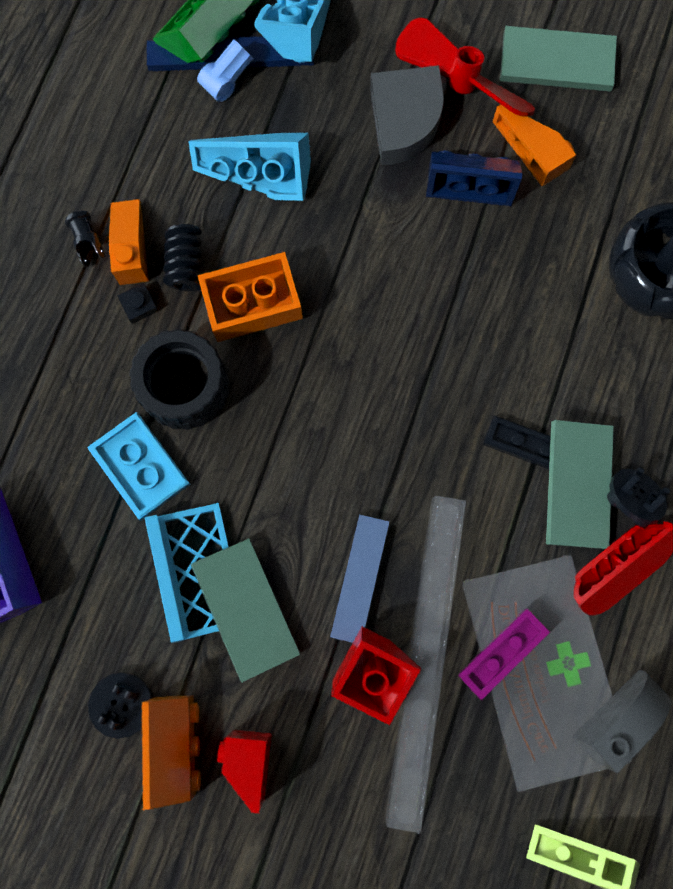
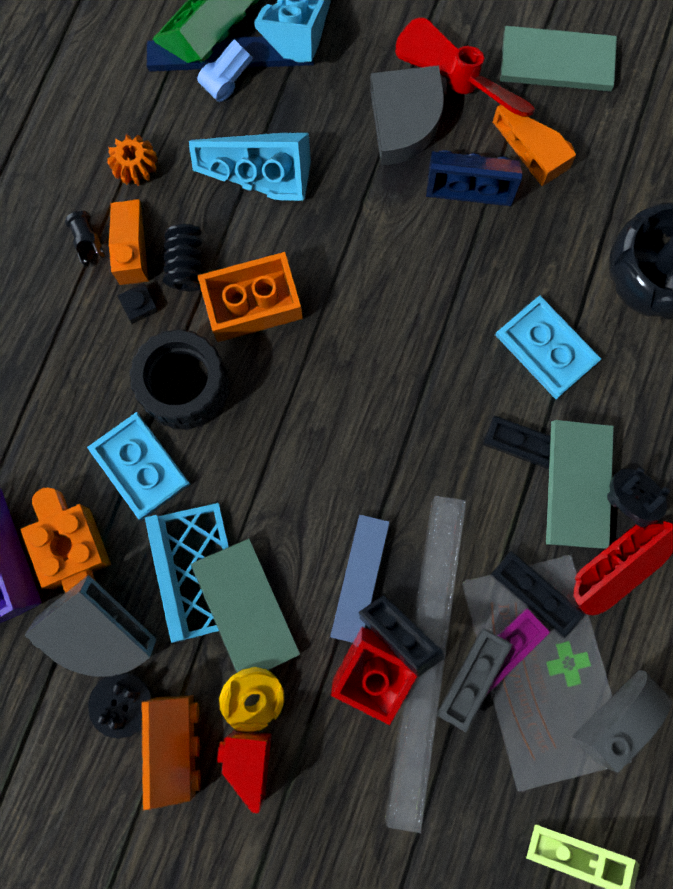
(63, 541): none -> orange brick
(91, 633): none -> dark grey brick
(132, 159): none -> orange gear
(239, 688): none -> yellow tile
(401, 636): none -> black tile
(474, 679): none -> dark grey tile
(537, 594): none -> black tile
(548, 347): none -> medium azure tile

